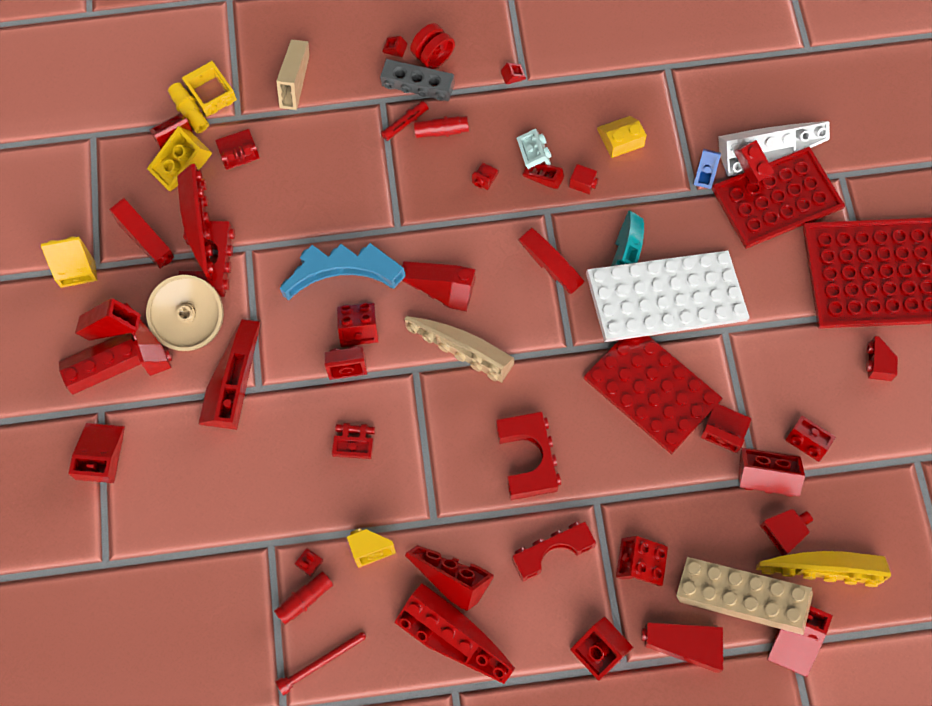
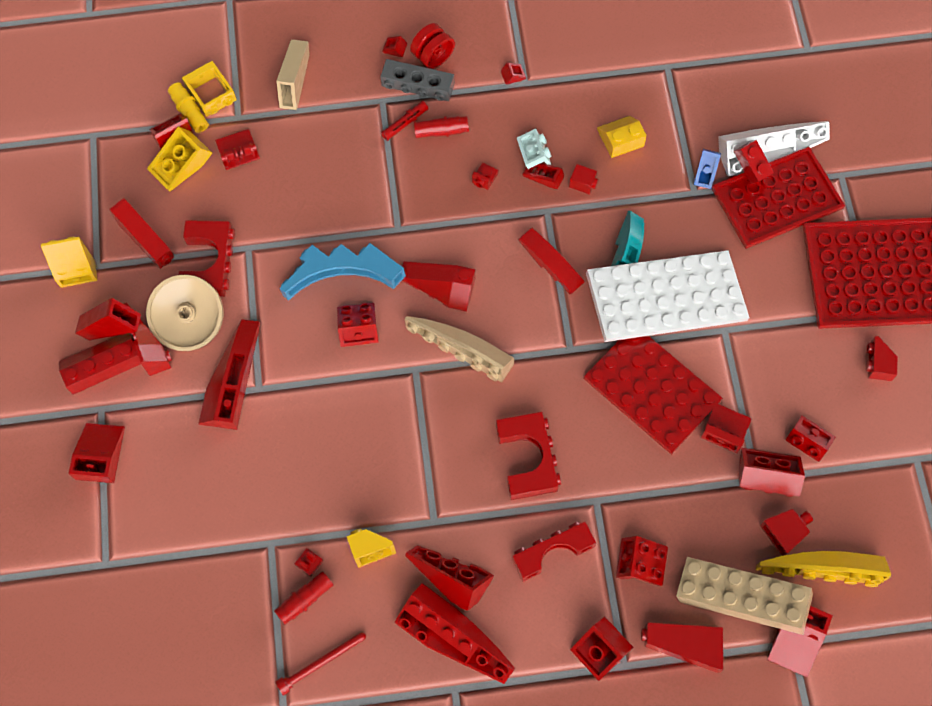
(194, 216): red wedge -> none
(345, 362): red slope -> none
(353, 447): red plate -> none

